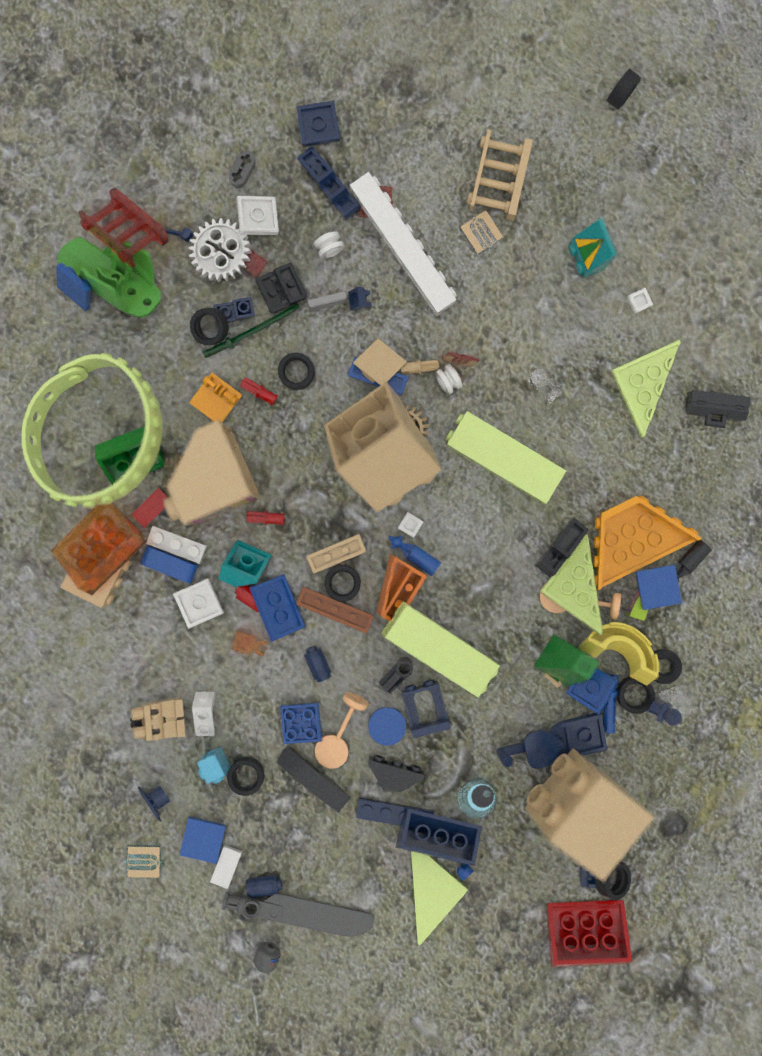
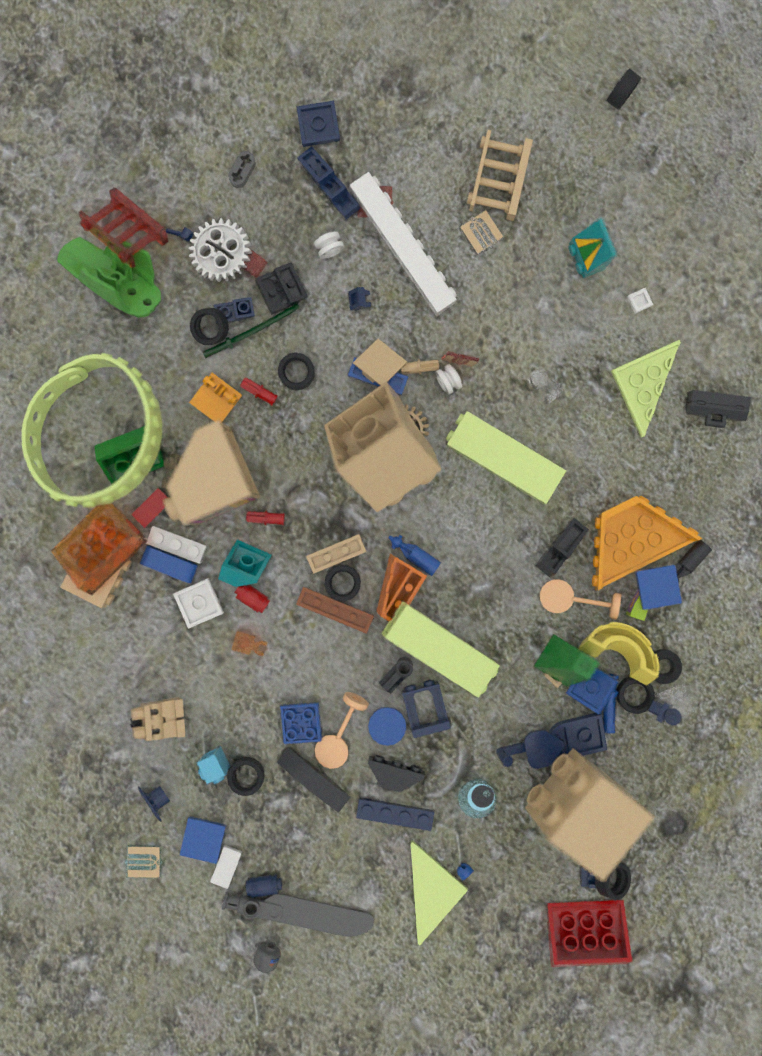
(73, 286): blue tile -> none
(203, 713): white bracket -> none
(257, 215): white plate -> none
(277, 607): blue tile -> none
(317, 663): dark blue head -> none
(327, 301): light grey tile -> none
(410, 524): white tile -> none
(439, 837): dark blue slope -> none
(575, 587): yellowish green tile -> none

